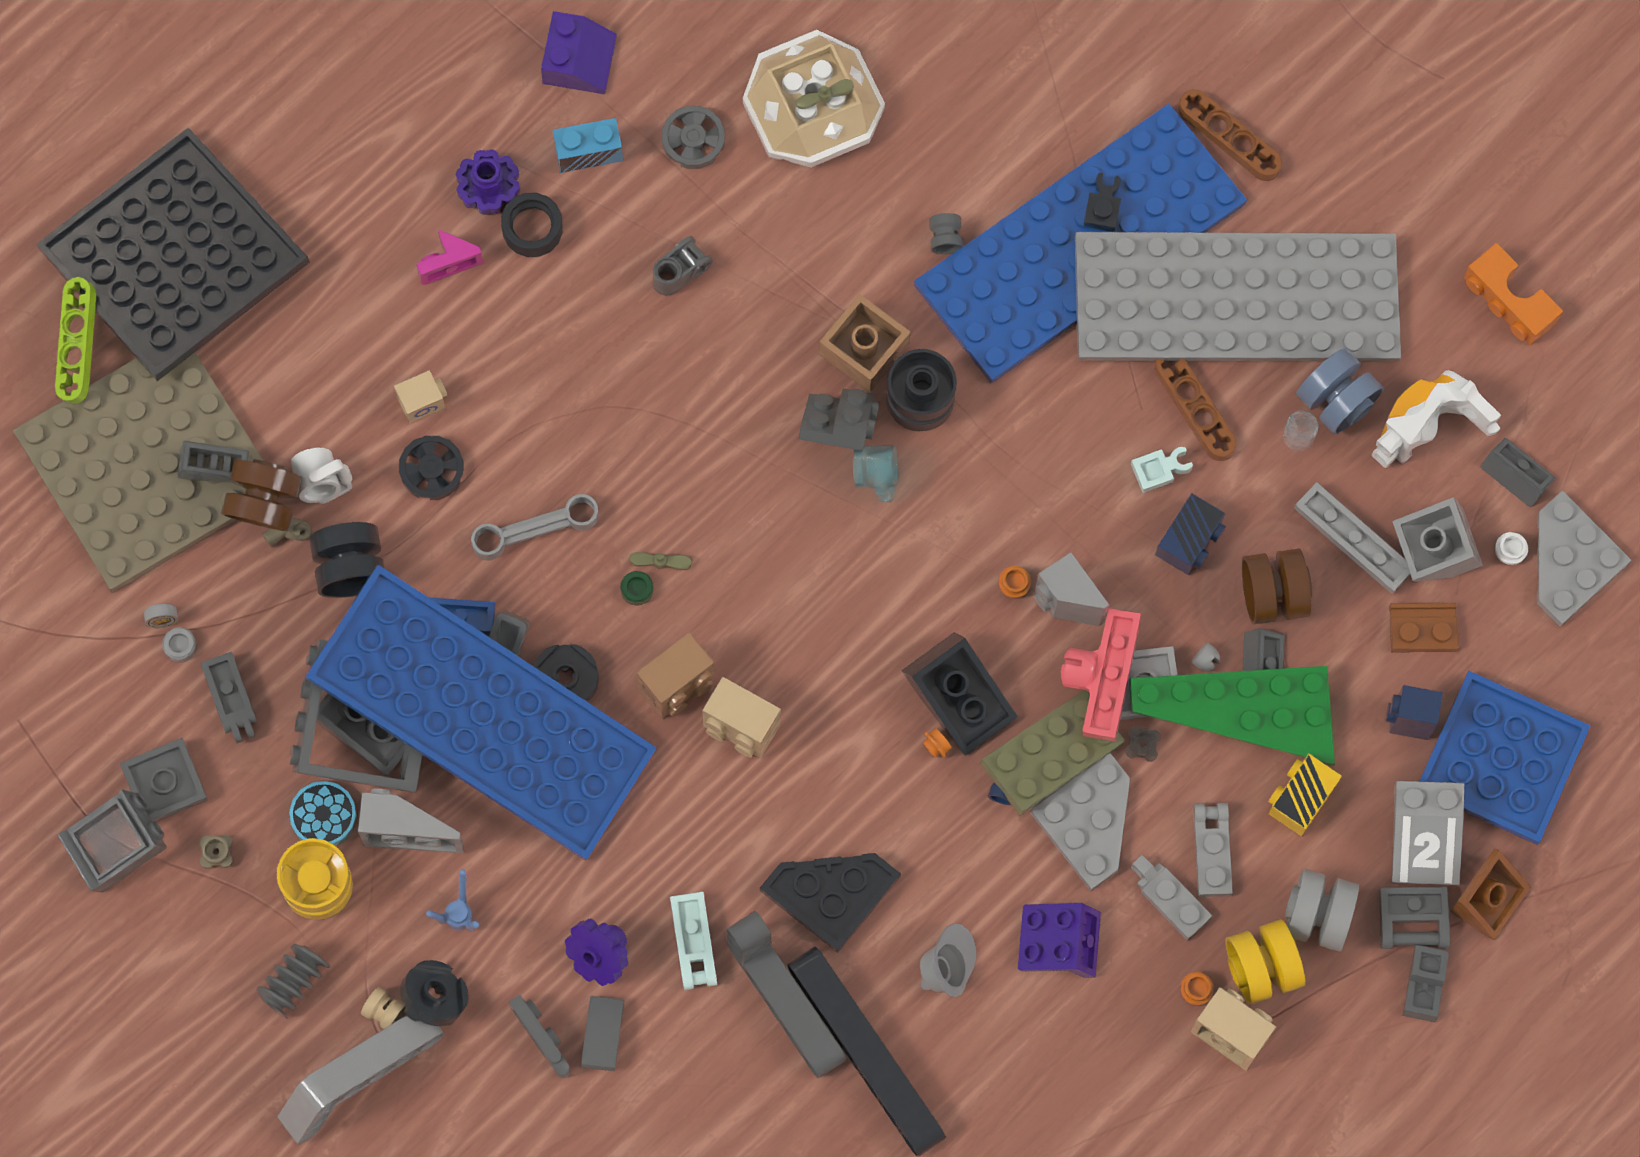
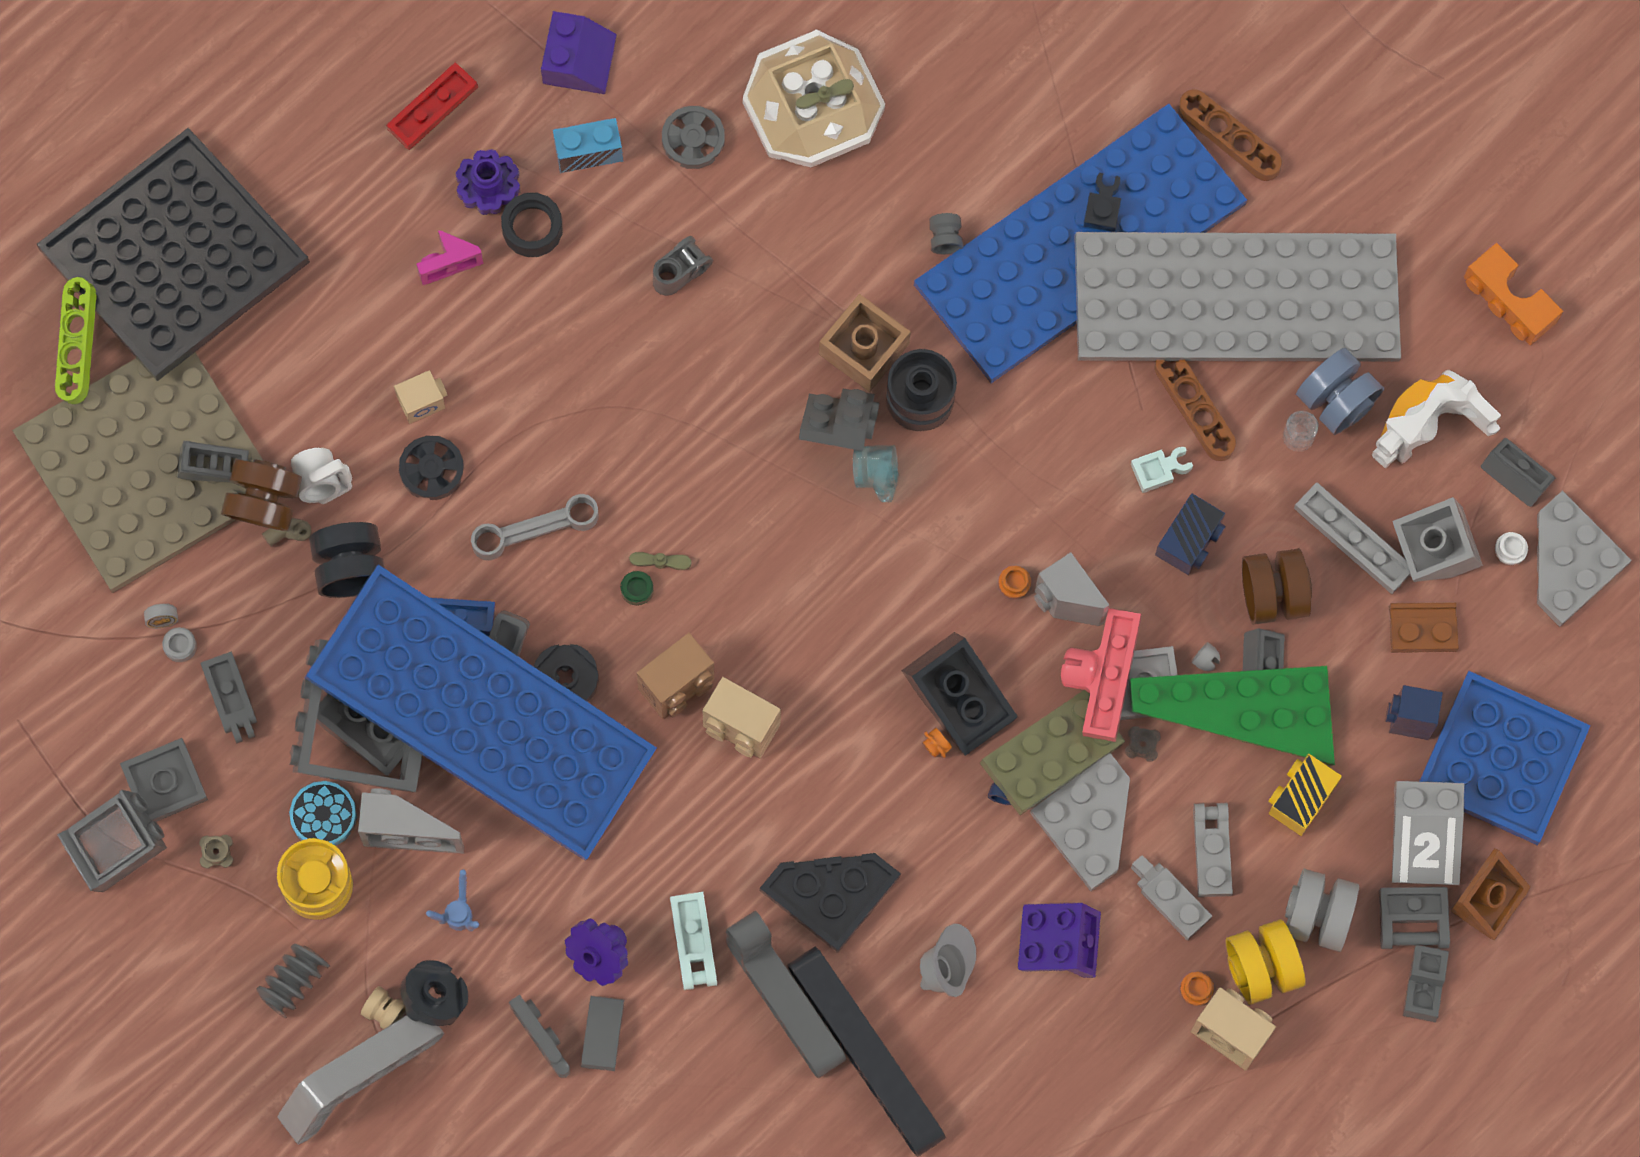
(432, 106): none -> red plate

